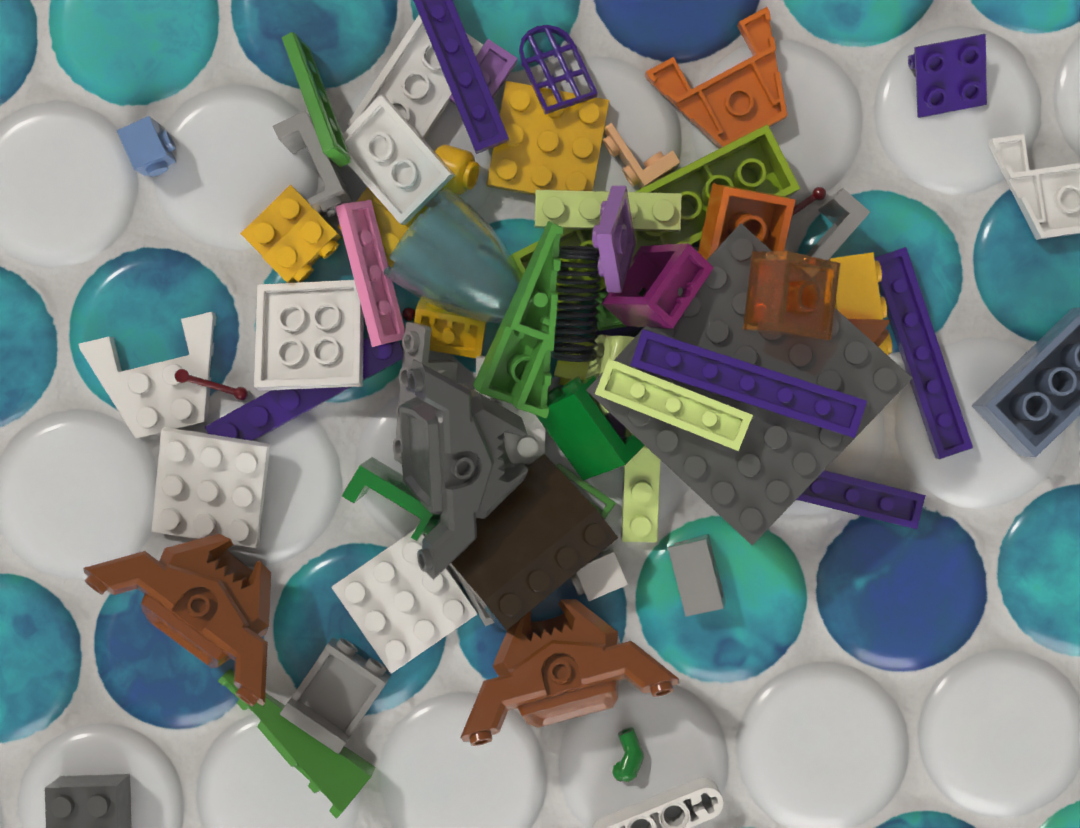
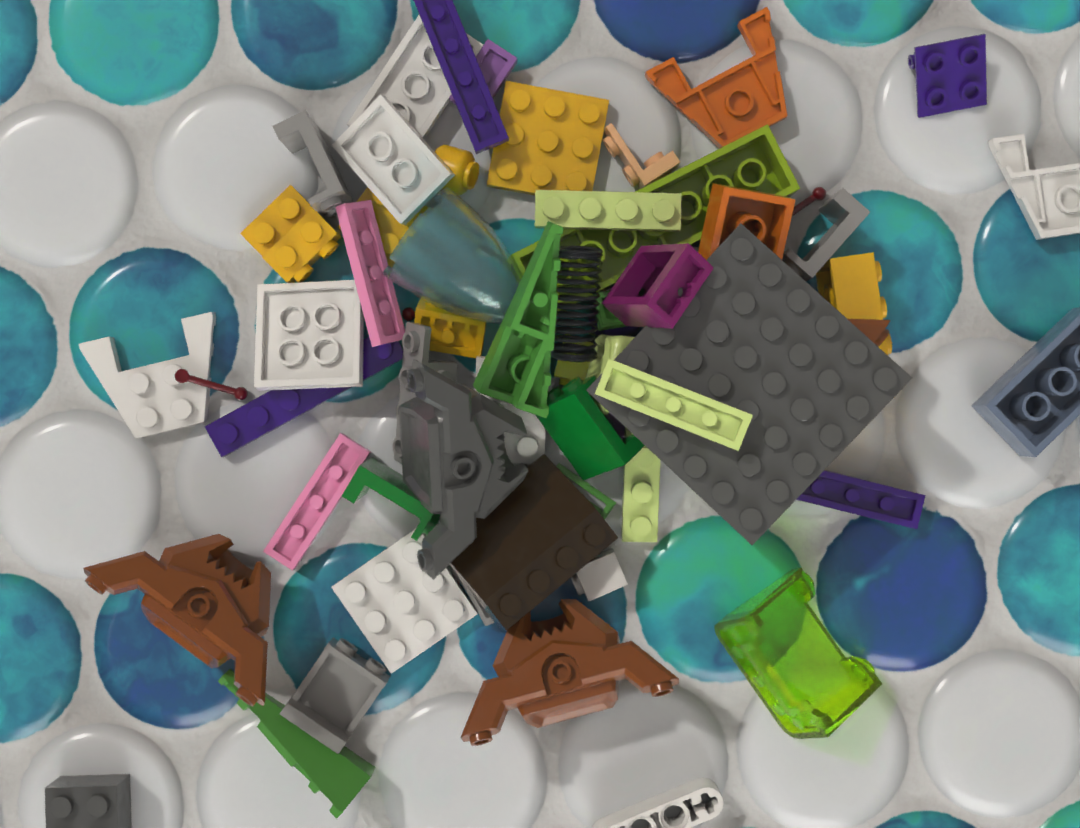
(148, 146): medium blue brick -> none
(210, 486): white plate -> none
(316, 100): bright green tile -> none
(316, 502): none -> bright pink plate
(550, 82): dark purple window -> none
(615, 239): medium lavender plate -> none
(632, 759): green arm -> none
(697, 575): light grey hinge -> none
(749, 383): dark purple plate -> none
(791, 295): clear orange slope -> none
(795, 659): none -> clear neon green windscreen
(922, 355): dark purple plate -> none

